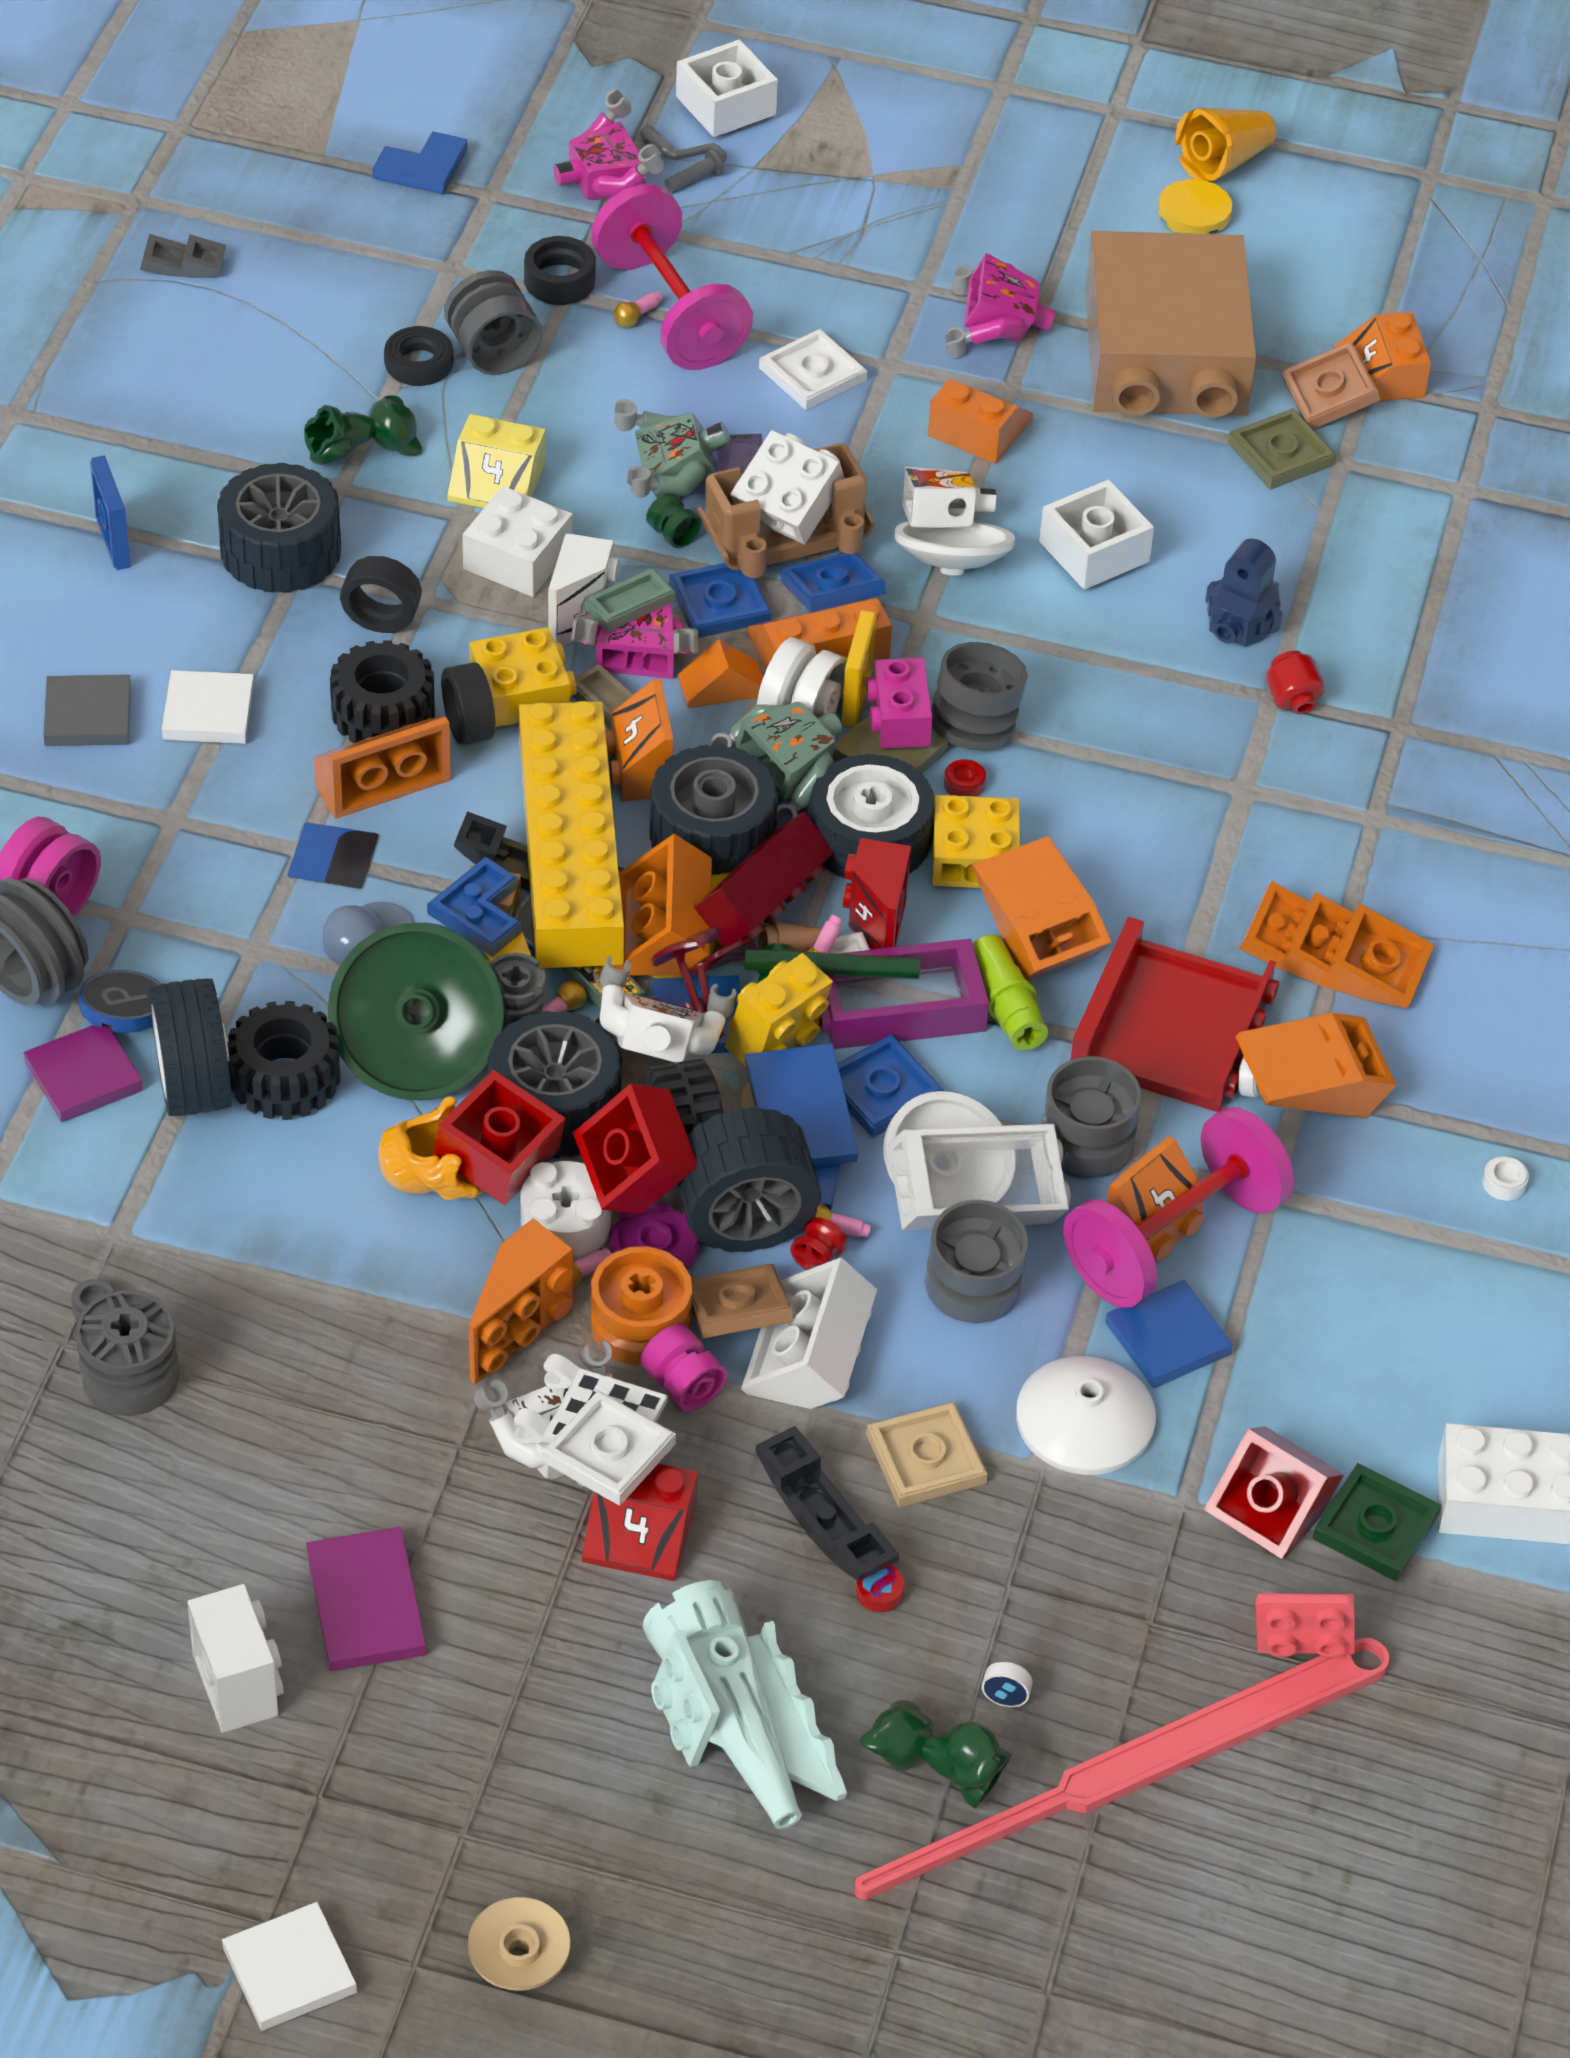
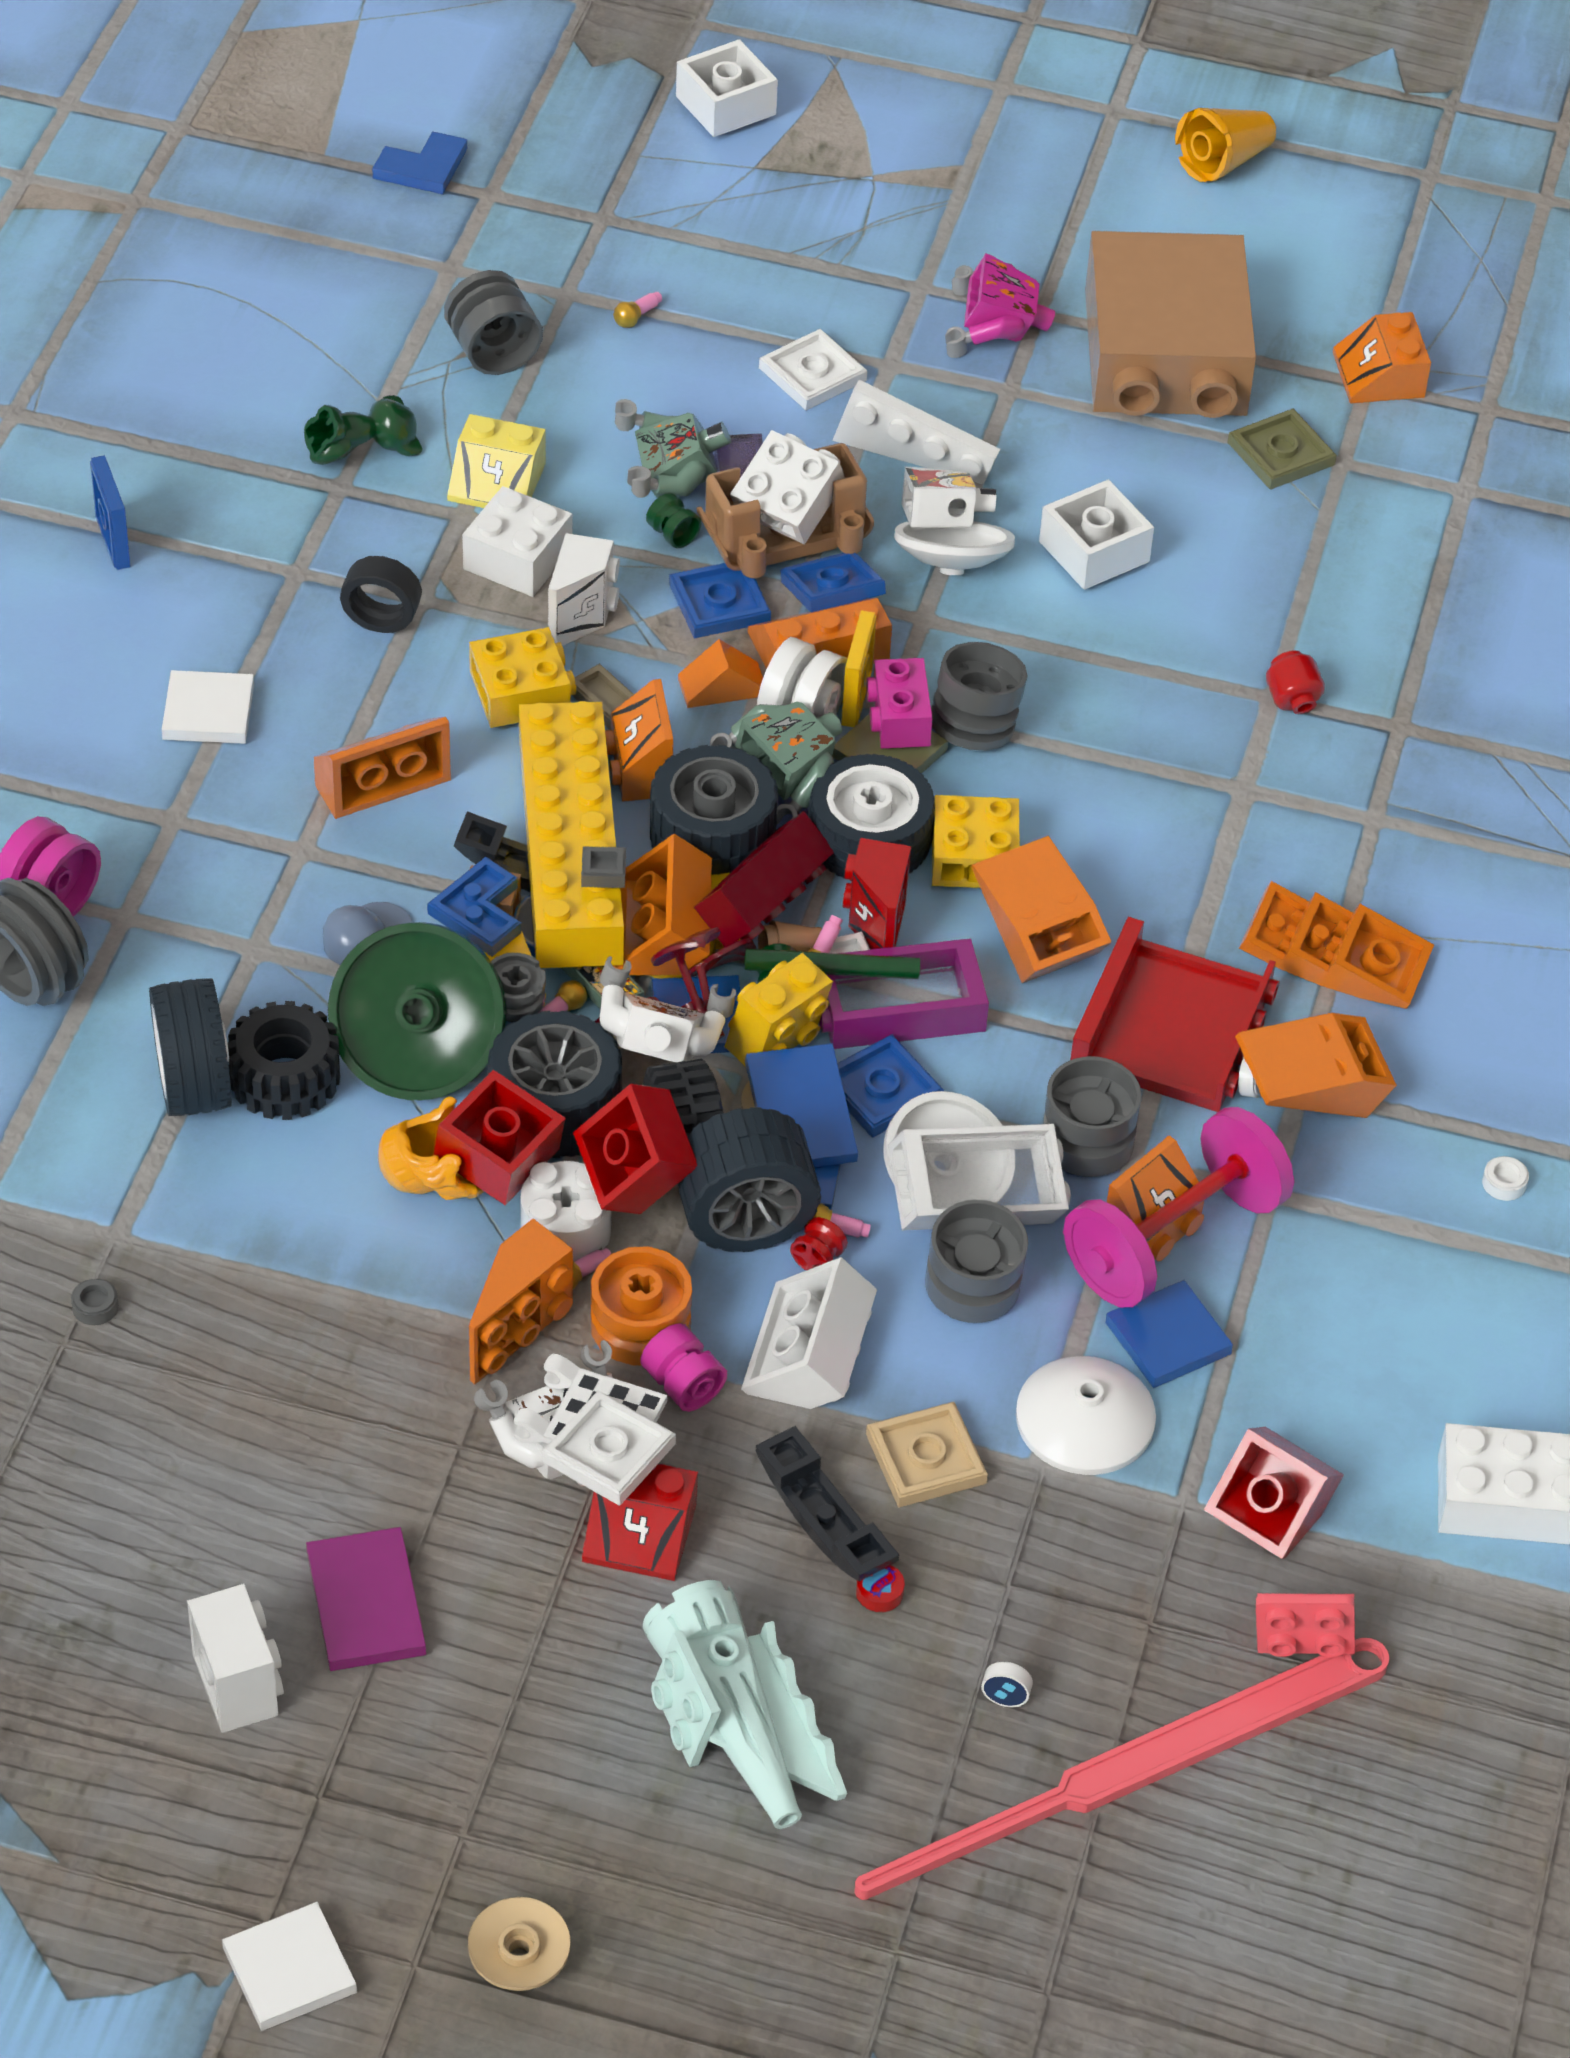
(83, 1071): magenta tile -> none
(87, 710): dark grey tile -> none
(118, 1000): tile -> none
(127, 1352): dark grey wheel -> none
(194, 260): dark grey slope -> none
(279, 527): black wheel -> none
(332, 855): sticker -> none
(380, 689): black tyre -> none
(418, 372): black tyre -> none
(468, 703): black tyre -> none
(561, 251): black tyre -> none
(603, 867): none -> dark grey tile
(605, 156): dark pink torso -> none
(629, 600): sand green tile -> none
(640, 646): dark pink torso -> none
(656, 1228): magenta tile -> none
(703, 323): dark pink piece -> none
(713, 161): dark grey piece -> none
(739, 1301): medium nougat tile -> none
(903, 432): none -> white wing
(964, 778): red tile -> none
(964, 1755): dark green animal -> none
(975, 420): orange slope -> none
(1009, 994): lime piece -> none
(1195, 207): yellow tile -> none
(1247, 598): dark blue piece -> none
(1330, 385): nougat tile -> none
(1377, 1522): dark green plate -> none

